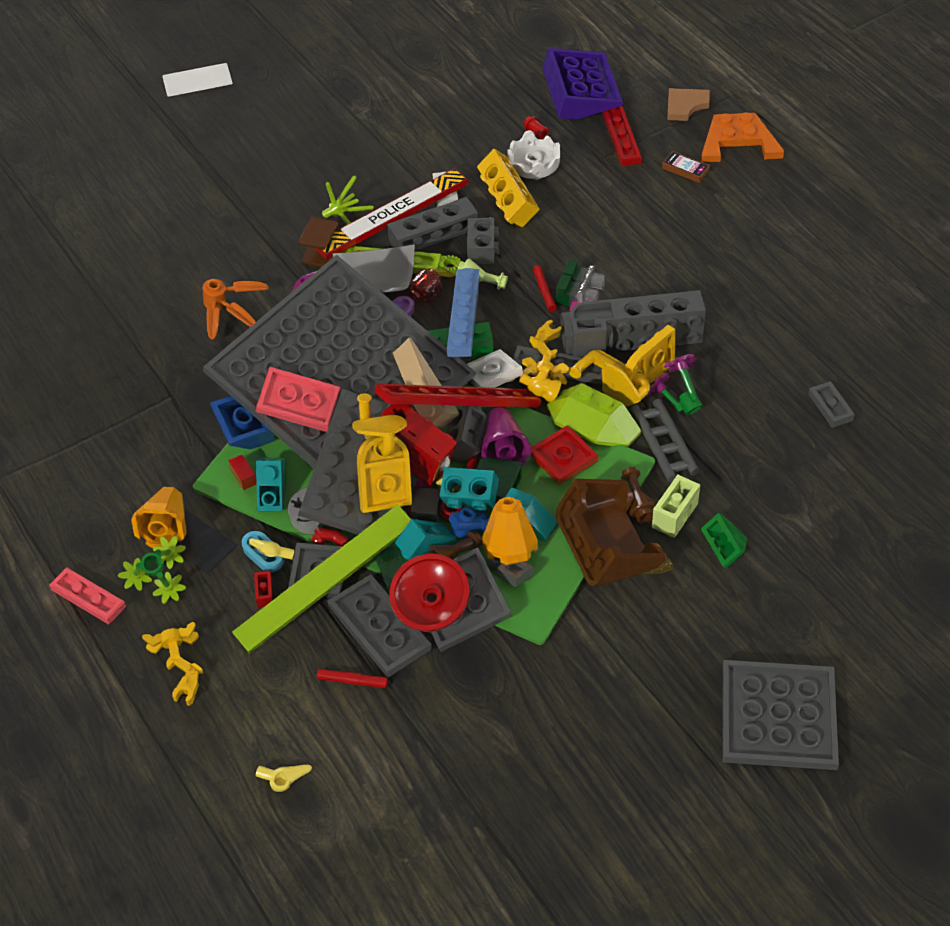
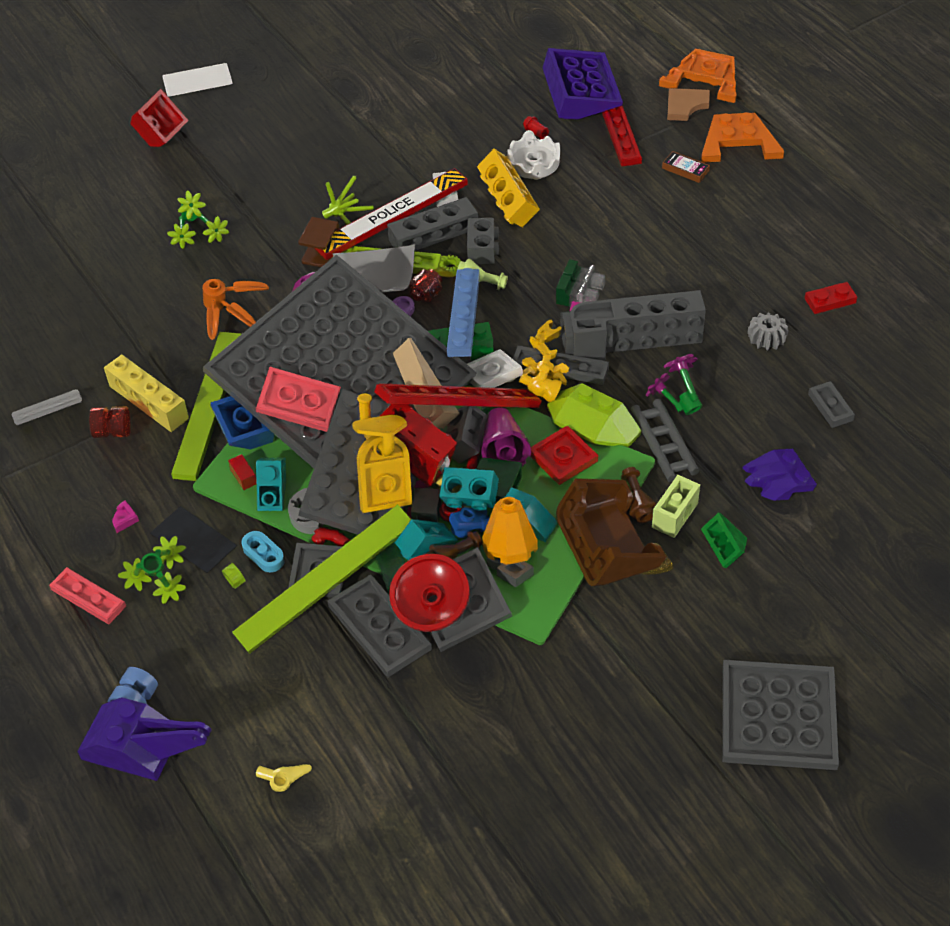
(46, 407): none -> light grey axle
(108, 421): none -> clear red wheel
(124, 517): none -> dark pink tile
(135, 685): none -> medium blue wheel
(138, 738): none -> dark purple slope
(146, 393): none -> light yellow brick
(158, 120): none -> red brick
(161, 517): light orange cone -> none
(171, 640): yellow piece -> none
(190, 212): none -> lime plant
(201, 421): none -> lime tile
(233, 576): none -> lime axle
(263, 588): red piece -> none
(271, 549): light yellow animal -> none
(352, 678): red piece -> none
(544, 289): red piece -> none
(632, 380): yellow plate -> none
(707, 68): none -> orange wing
(767, 331): none -> light grey gear
(779, 474): none -> dark purple plate
(830, 297): none -> red plate

